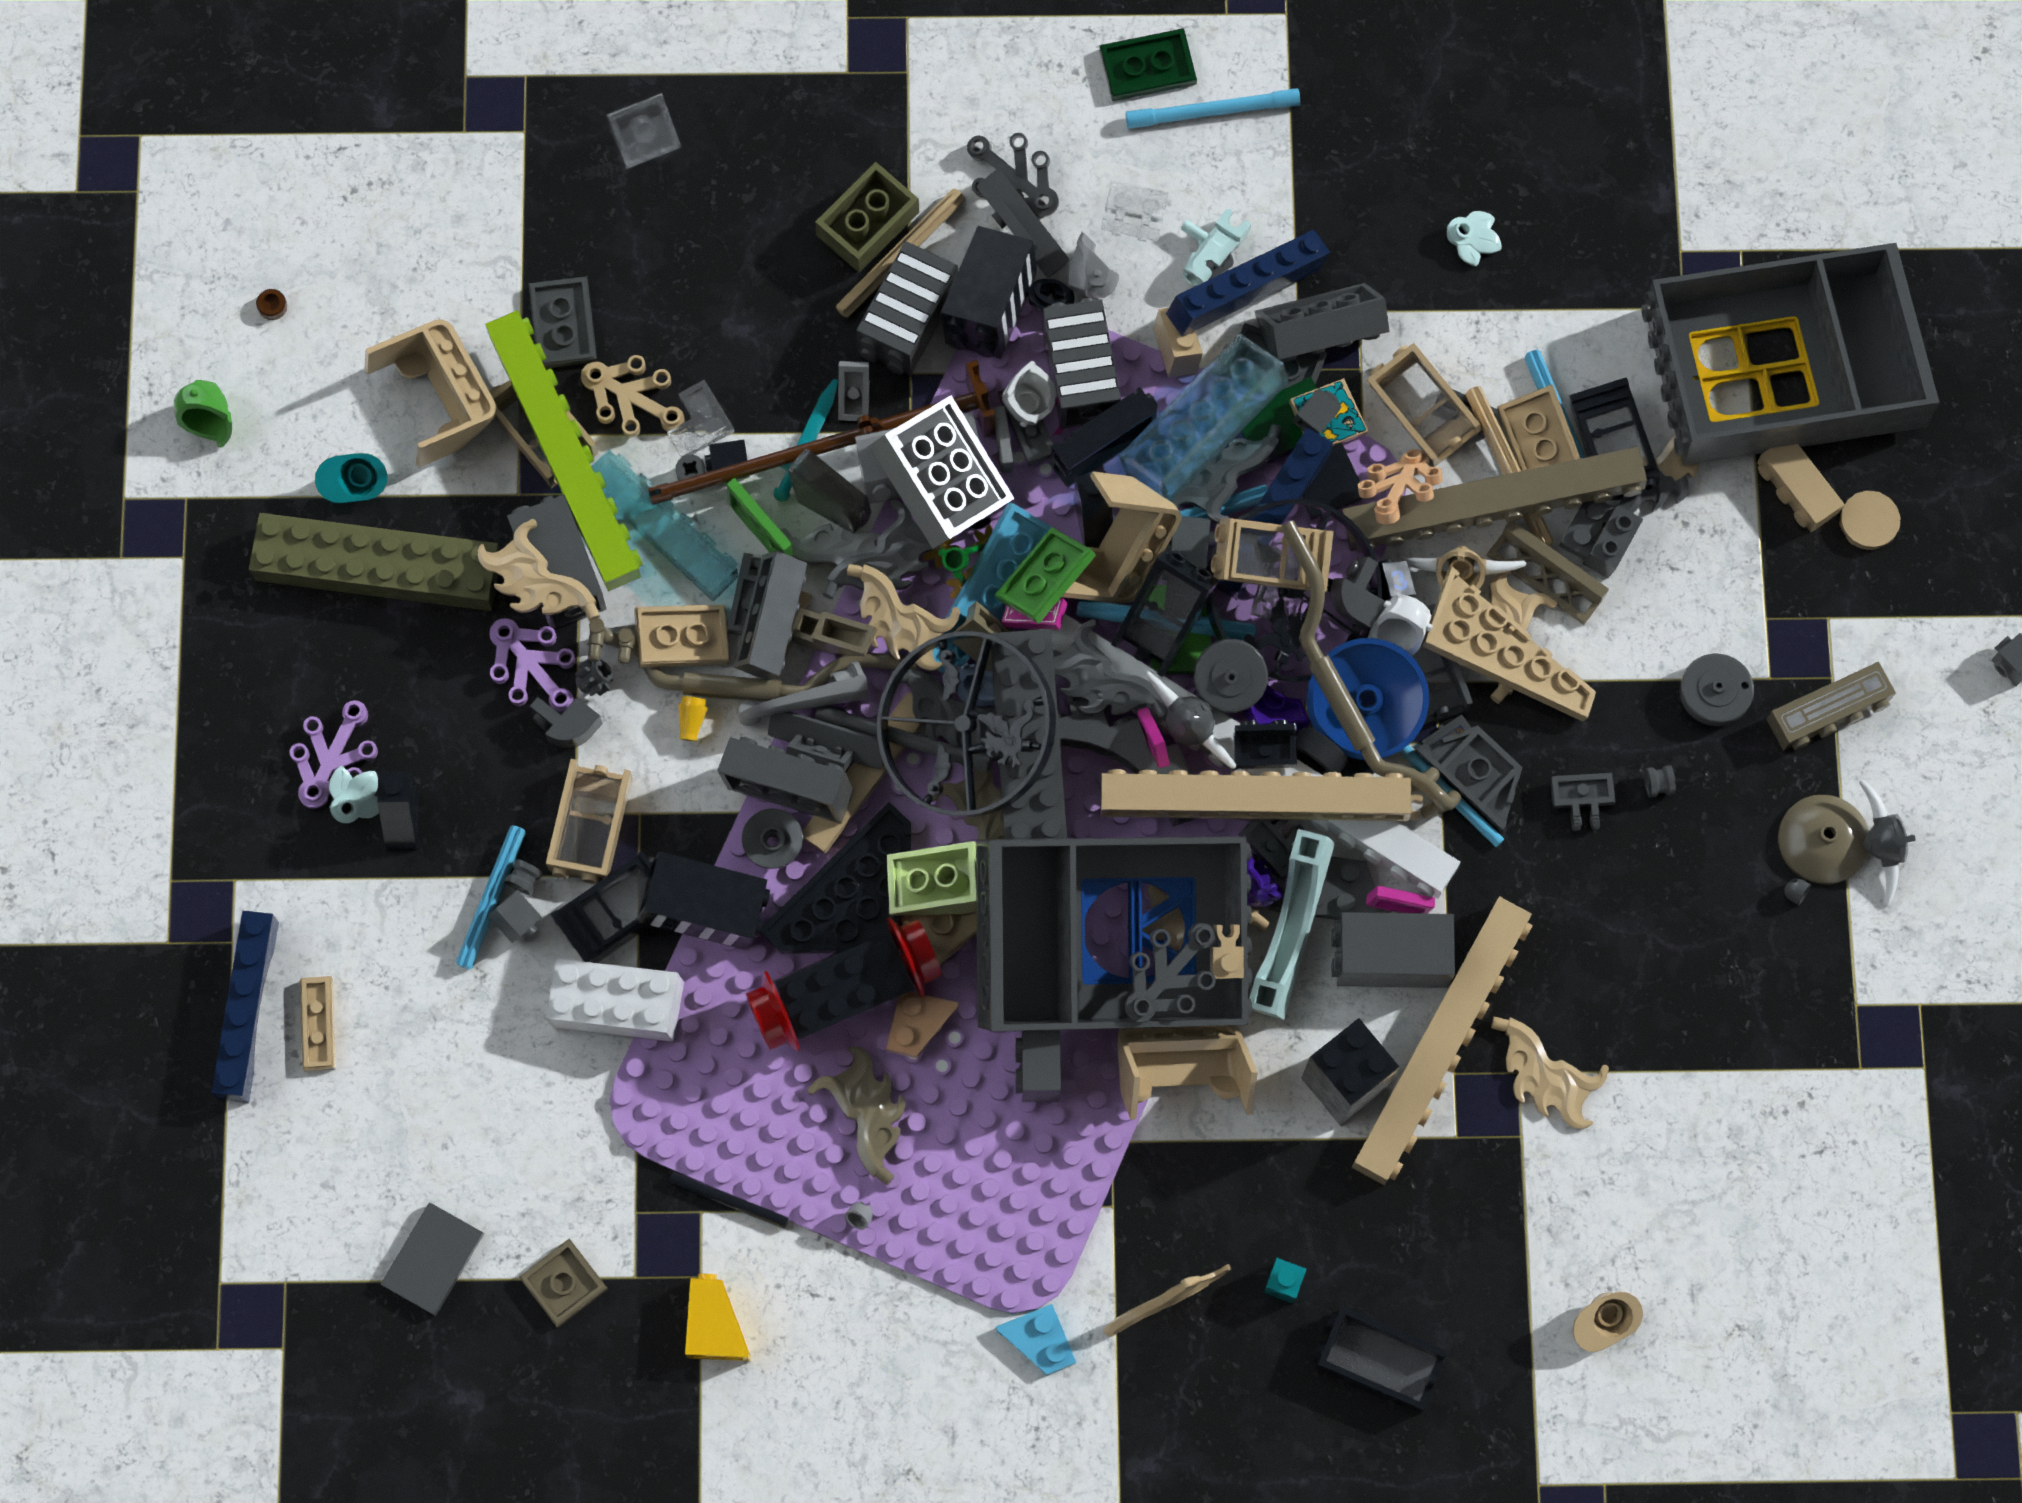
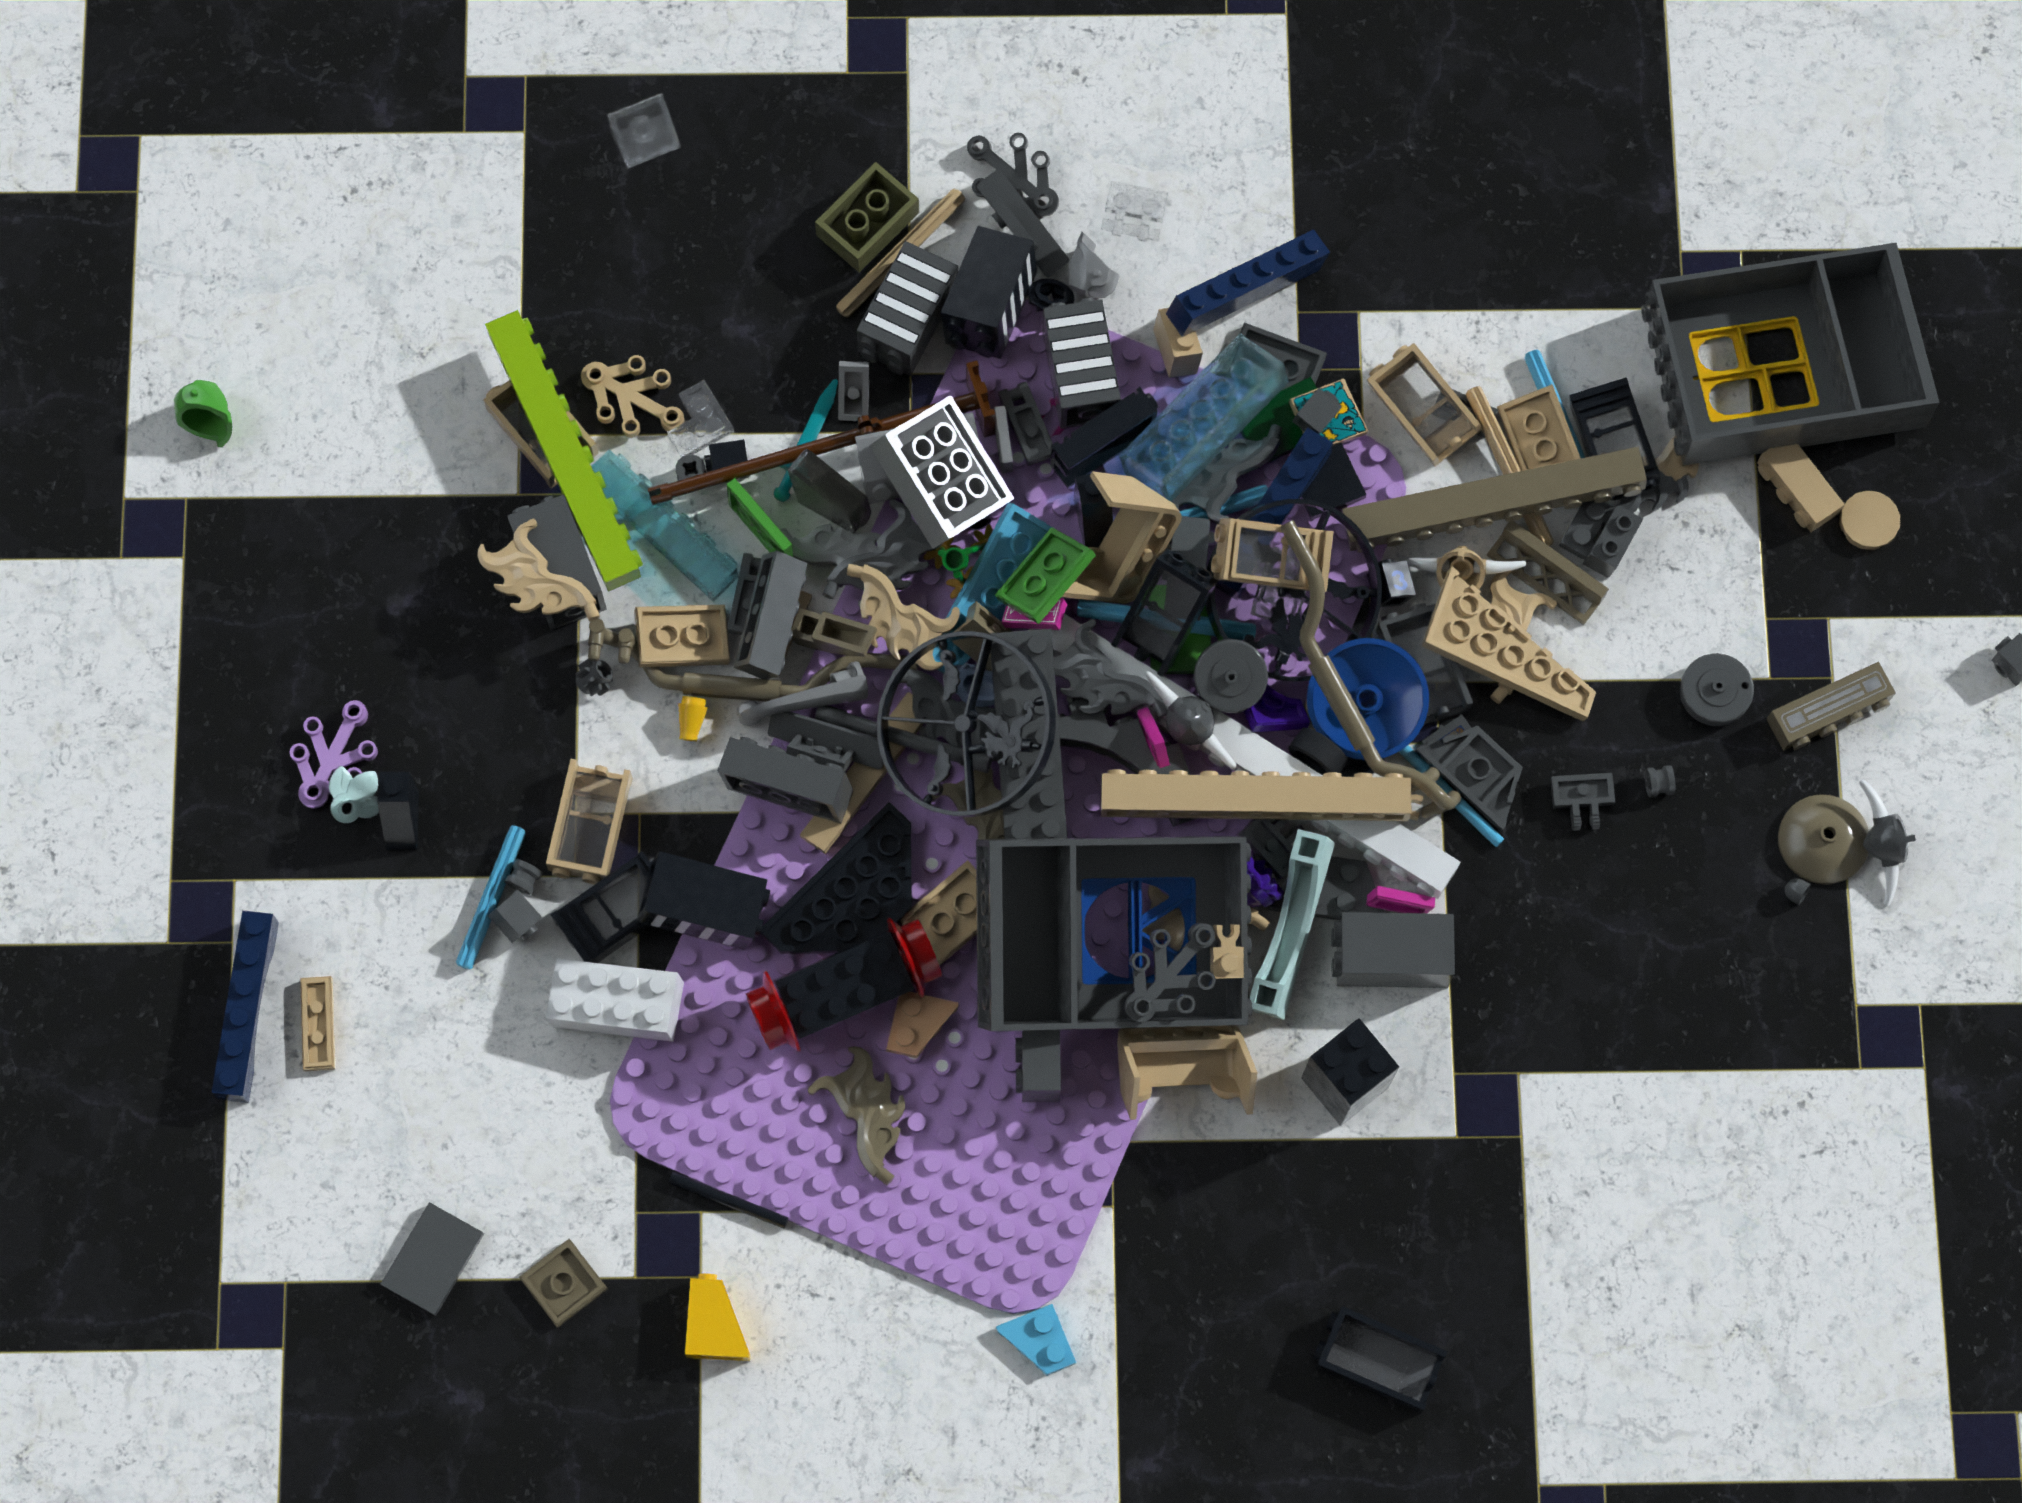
(271, 304): reddish brown tile -> none
(351, 478): teal piece -> none
(372, 561): olive brick -> none
(442, 356): tan windscreen -> none
(528, 661): lavender plant -> none
(563, 321): dark grey tile -> none
(569, 729): dark grey brick -> none
(769, 824): dark grey dish -> none
(859, 1215): light grey hinge -> none
(933, 880): yellowish green slope -> none
(1030, 395): white helmet -> none
(1148, 64): dark green tile -> none
(1186, 1288): tan piece -> none
(1214, 248): light aqua piece -> none
(1265, 745): black bracket -> none
(1273, 100): medium azure piece -> none
(1285, 1280): teal brick -> none
(1323, 321): dark grey slope -> none
(1350, 596): dark grey brick -> none
(1402, 623): white helmet -> none
(1410, 464): light nougat plant -> none
(1442, 1040): tan brick -> none
(1478, 236): light aqua plate -> none
(1546, 1080): tan piece -> none
(1607, 1320): tan piece -> none

